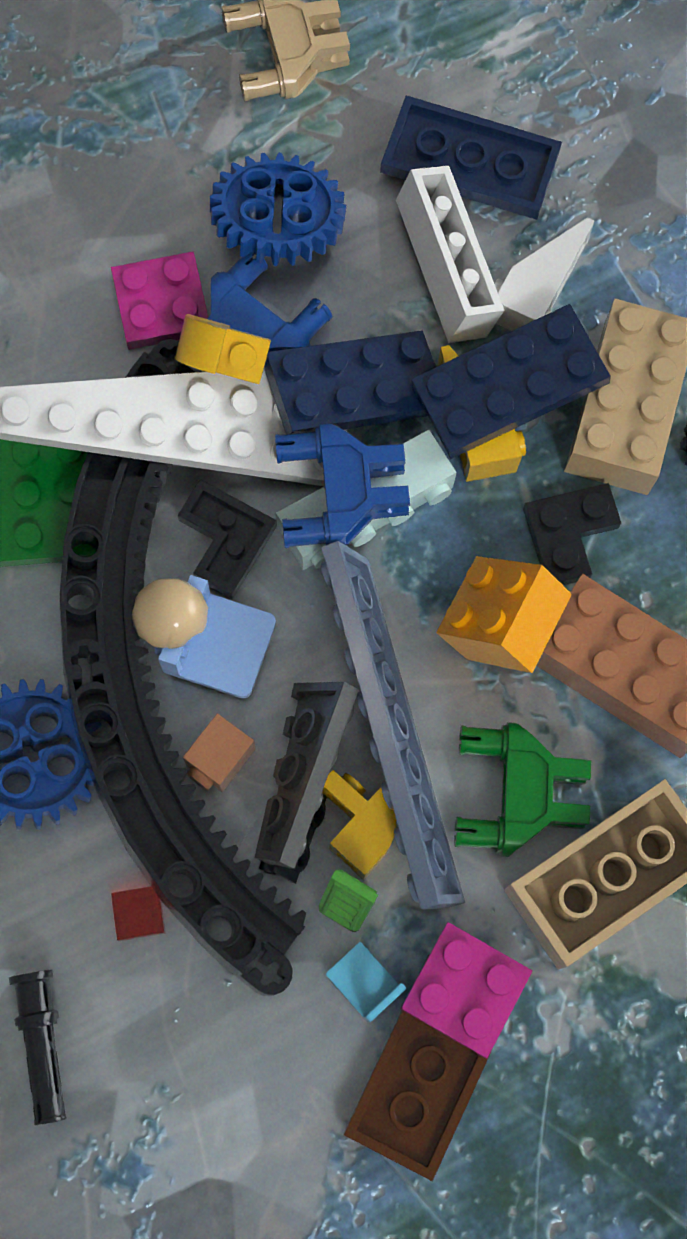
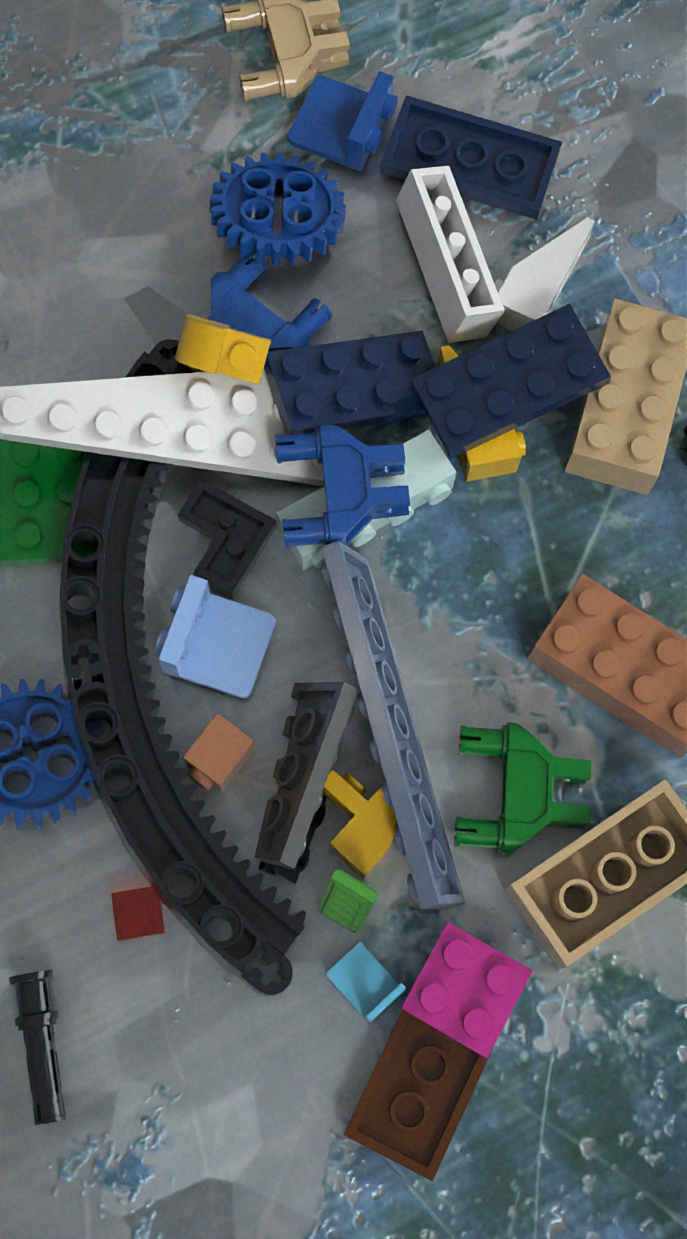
(157, 297): dark pink plate -> none
(169, 613): tan hair -> none
(343, 120): none -> blue bracket
(504, 613): light orange brick -> none
(562, 521): black plate -> none

